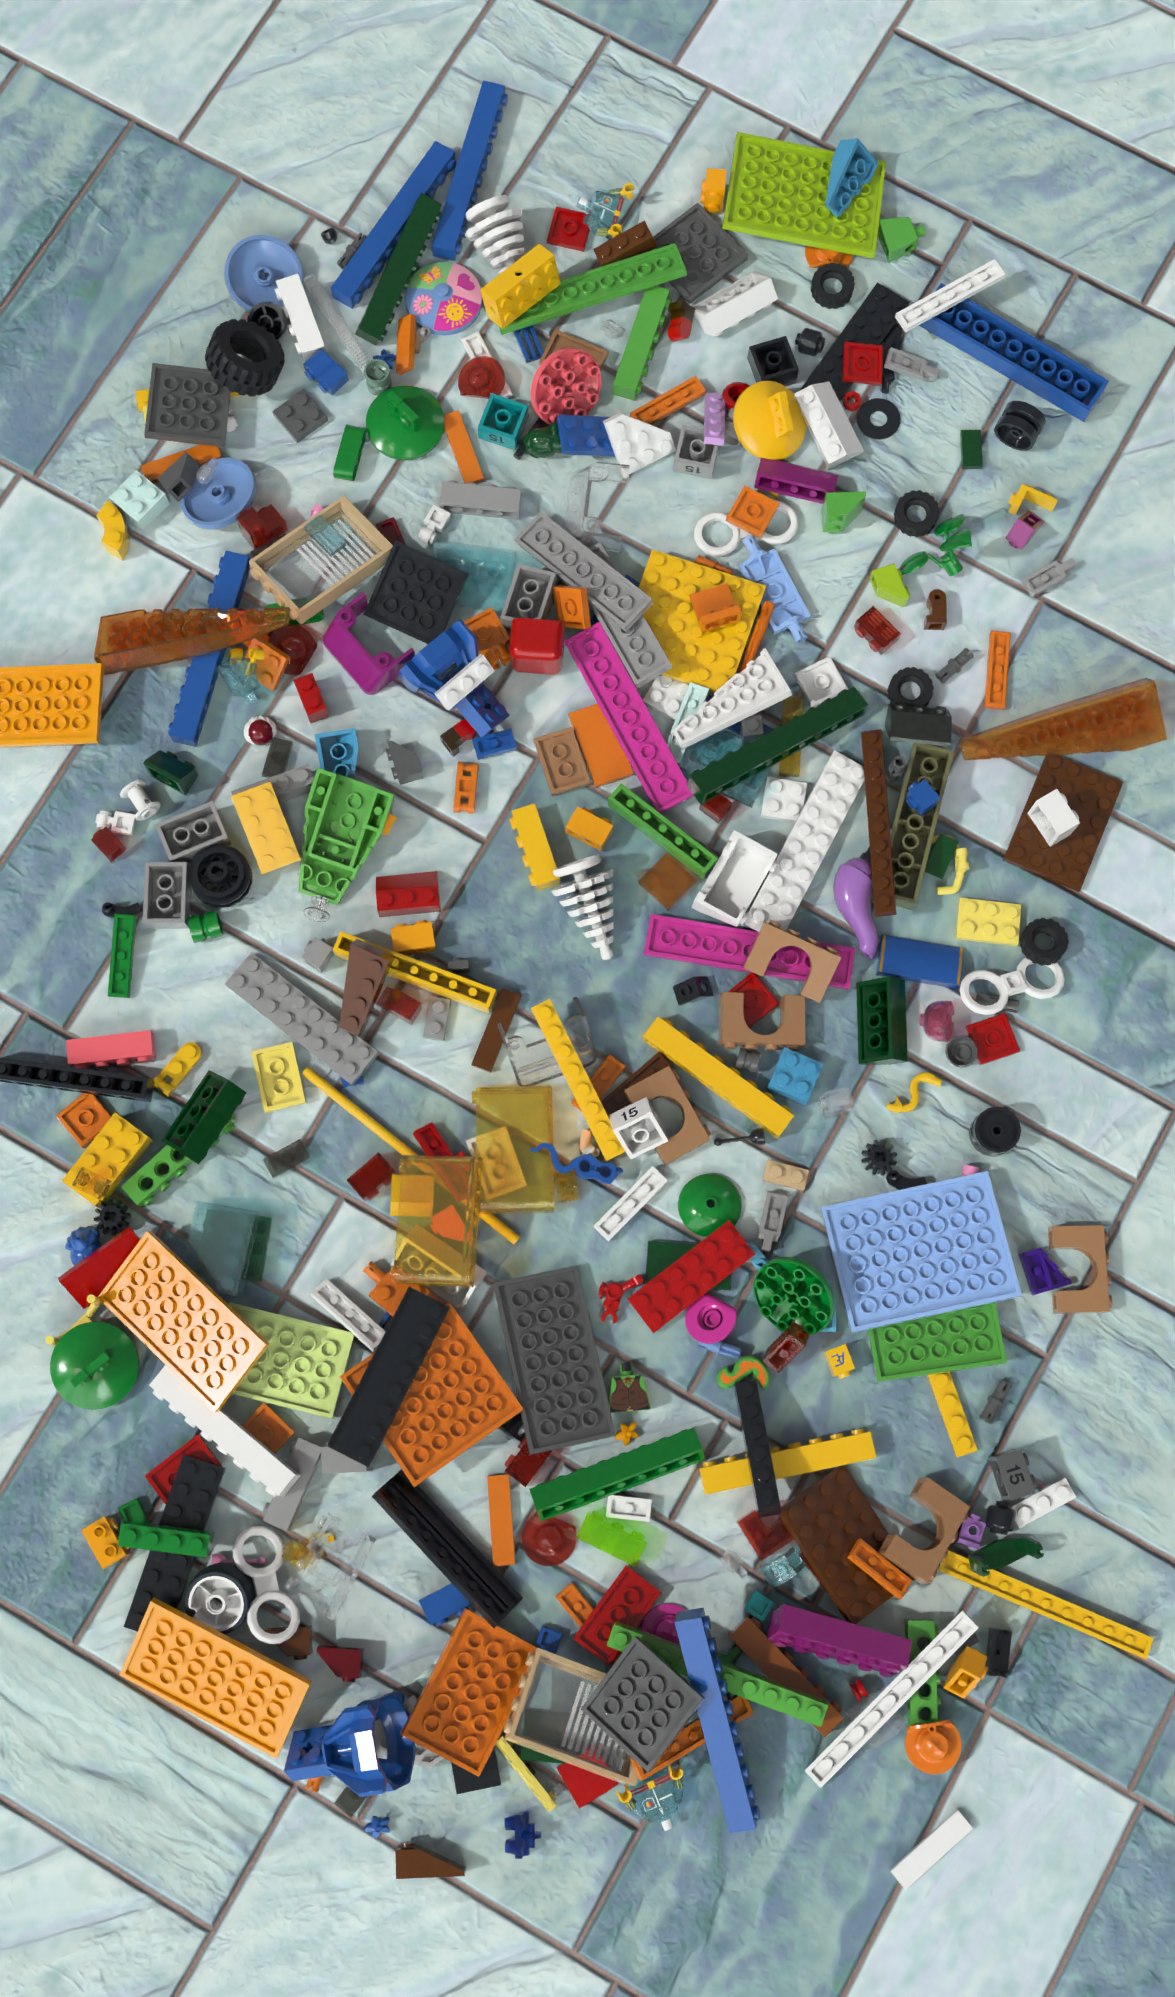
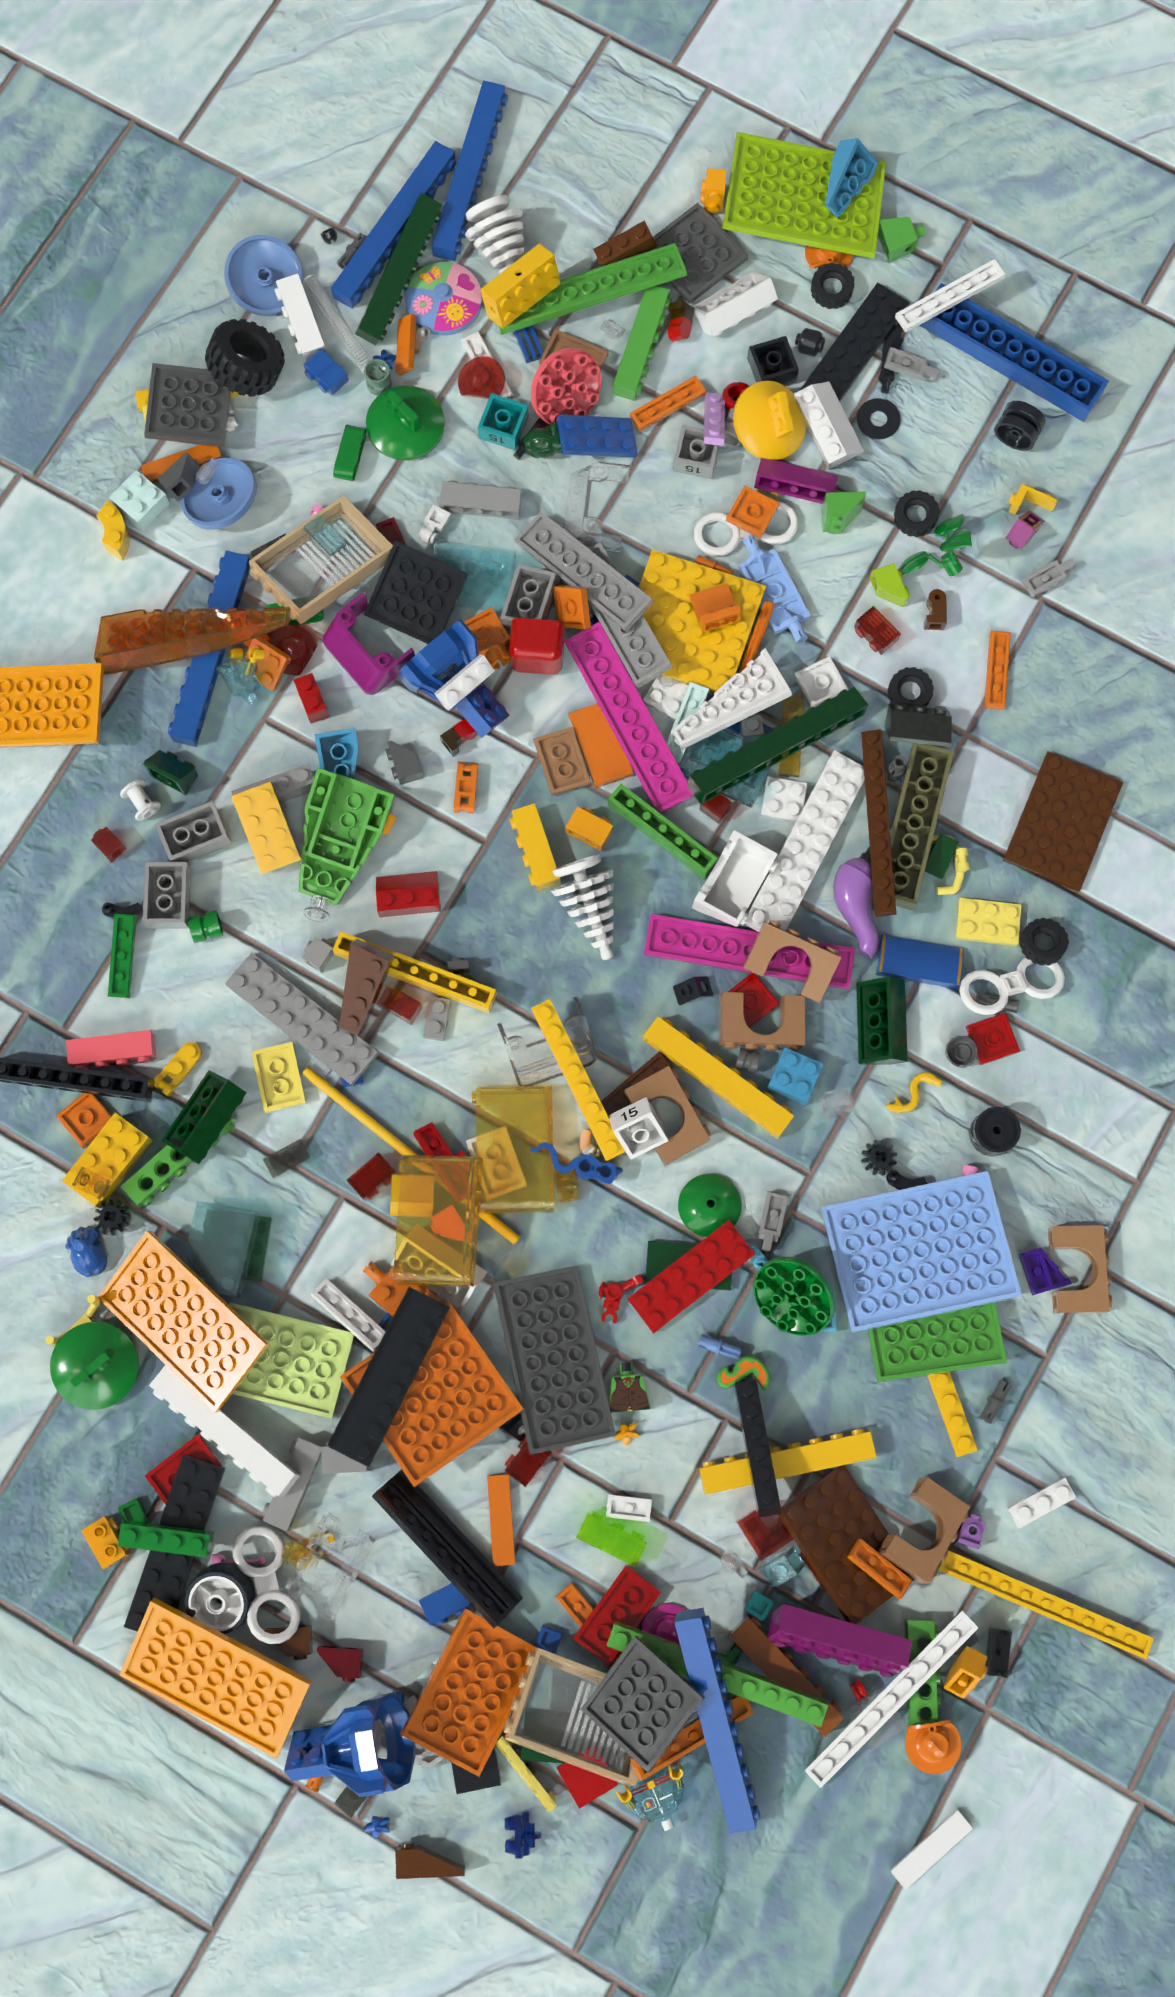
(98, 1268): red tile -> none
(122, 822): white plate -> none
(217, 859): black wheel -> none
(259, 730): dark red hair -> none
(261, 526): clear red brick -> none
(269, 316): black cylinder -> none
(269, 1428): orange plate -> none
(277, 757): clear smoke plate -> none
(300, 416): dark grey plate -> none
(413, 938): light orange brick -> none
(462, 448): orange tile -> none
(491, 1040): reddish brown tile -> none
(494, 744): blue plate -> none
(549, 1540): clear red hat -> none
(568, 229): red tile -> none
(604, 210): clear light blue torso -> none
(605, 1077): orange tile -> none
(617, 1474): green brick -> none
(630, 1203): white plate -> none
(636, 441): white plate -> none
(667, 881): clear orange plate -> none
(710, 1319): dark pink hat -> none
(756, 1137): black hinge -> none
(785, 1175): tan plate -> none
(786, 1347): clear red brick -> none
(839, 1361): yellow brick -> none
(848, 396): red bush -> none
(862, 363): red tile -> none
(922, 797): blue brick -> none
(938, 1020): clear pink cylinder -> none
(954, 665): dark grey pin -> none
(971, 449): dark green tile -> none
(1000, 1518): black head -> none
(1002, 1553): dark green piece -> none
(1012, 1474): dark grey brick -> none
(1054, 817): white brick -> none
(1099, 722): clear orange wedge -> none

